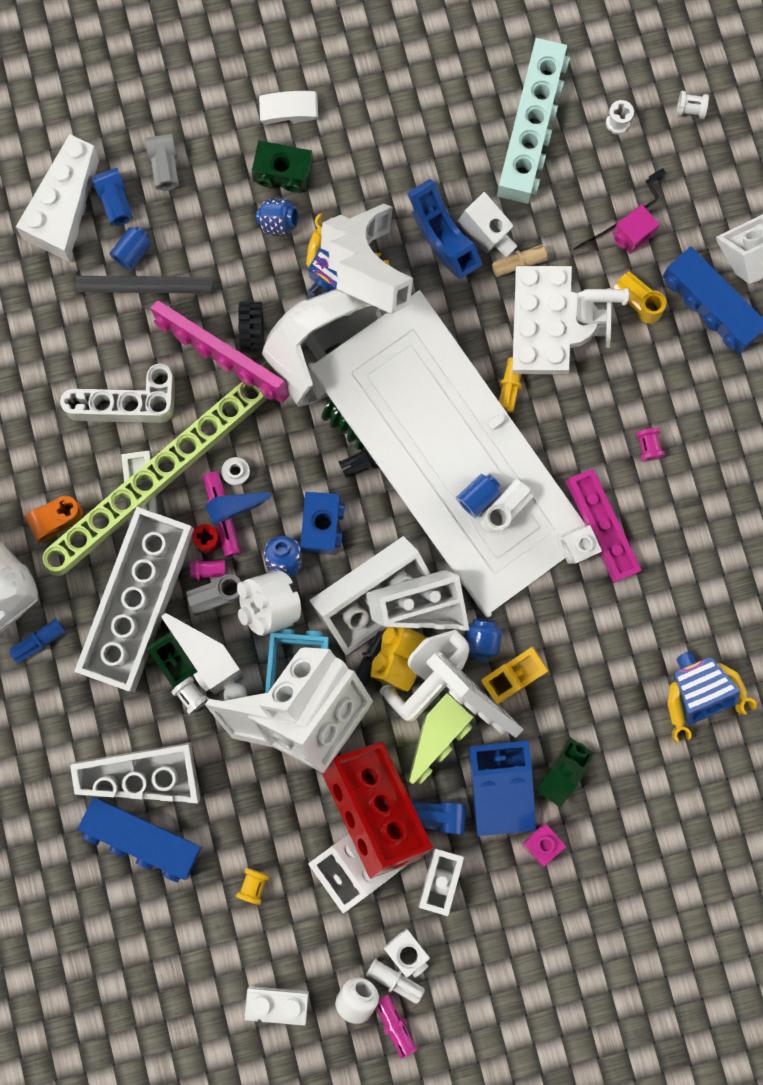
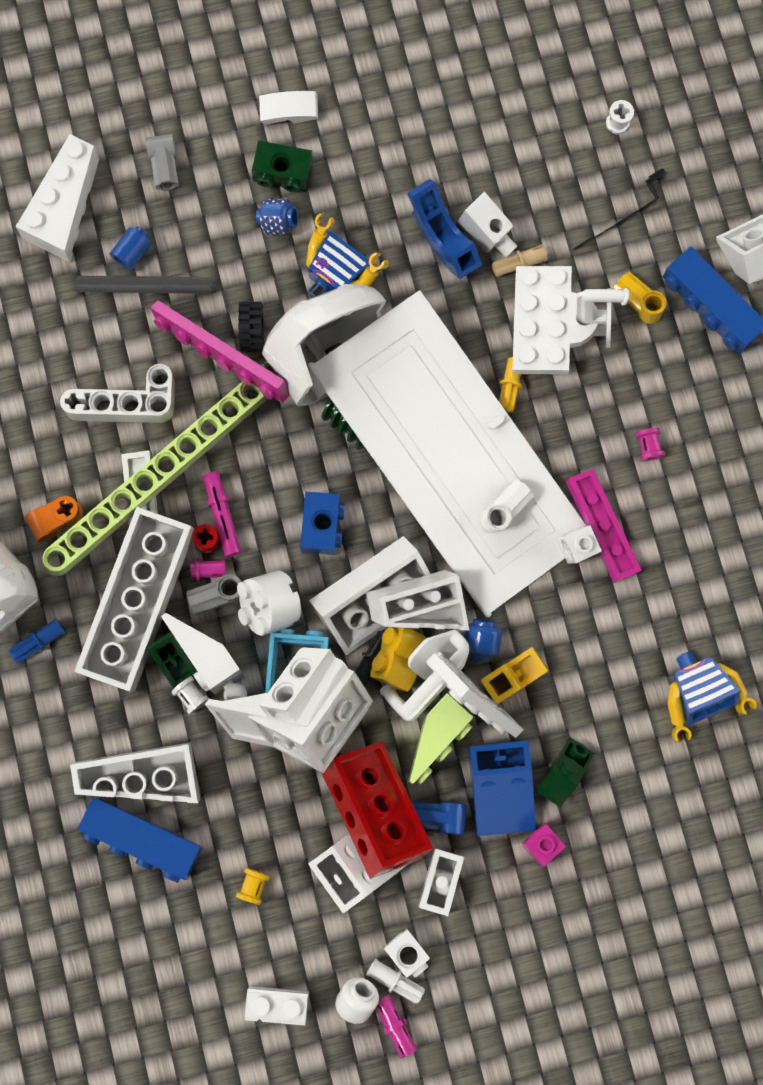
(111, 192): blue piece -> none
(227, 507): blue slope -> none
(239, 479): white plate -> none
(283, 555): blue head -> none
(358, 267): white arch -> none
(359, 462): black axle -> none
(479, 494): blue brick -> none
(548, 57): light aqua brick -> none
(635, 229): dark pink brick -> none
(692, 104): white bush -> none

